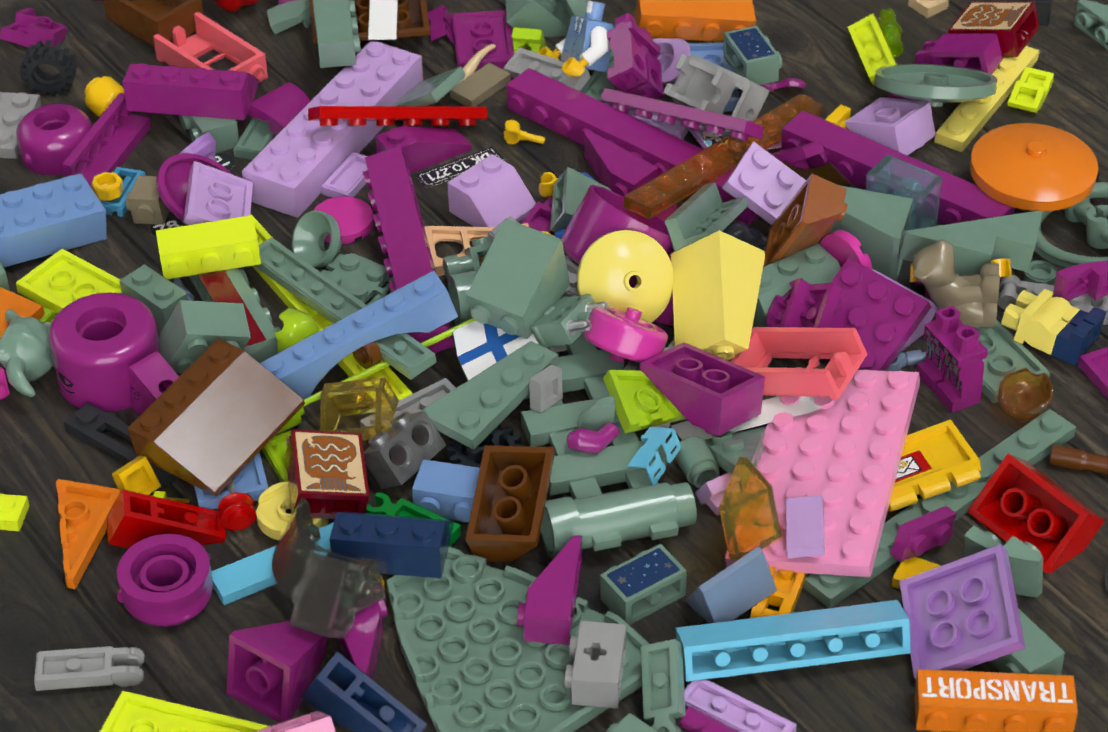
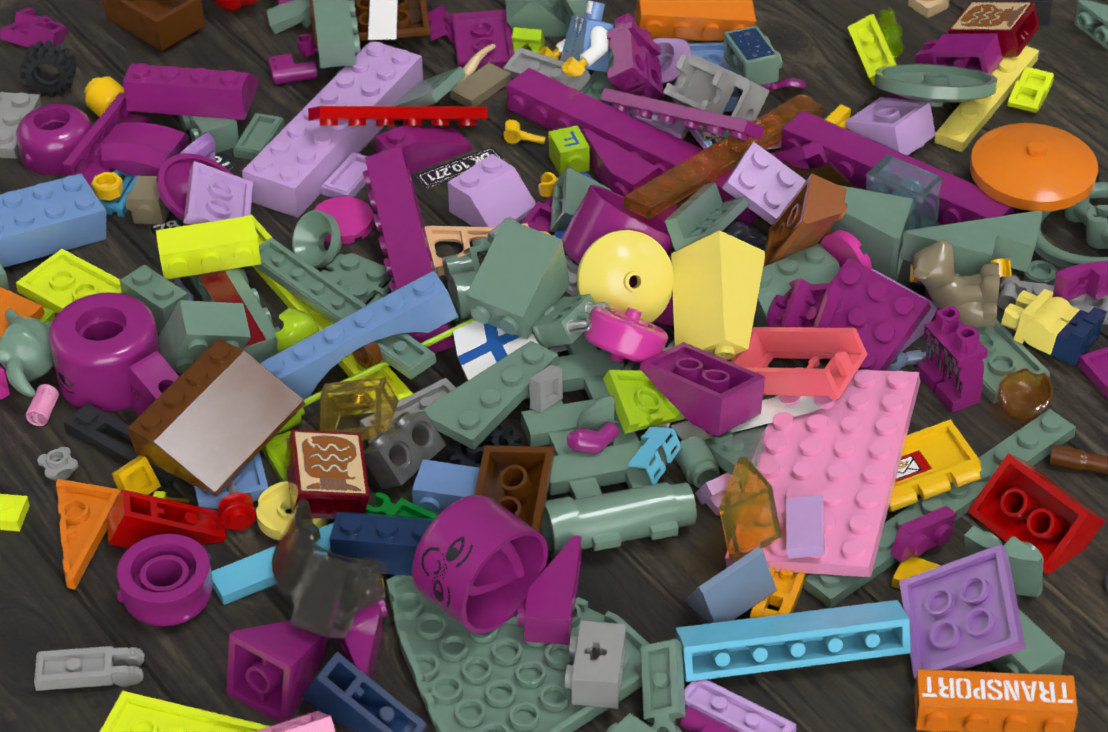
(44, 406): none -> bright pink piece
(58, 463): none -> light grey plate
(141, 147): none -> magenta slope
(209, 37): coral door -> none
(279, 106): magenta slope -> none
(285, 71): none -> magenta piece
(306, 45): none -> magenta hand
(478, 562): none -> magenta piece
(569, 150): none -> lime brick
(643, 584): sand green brick -> none

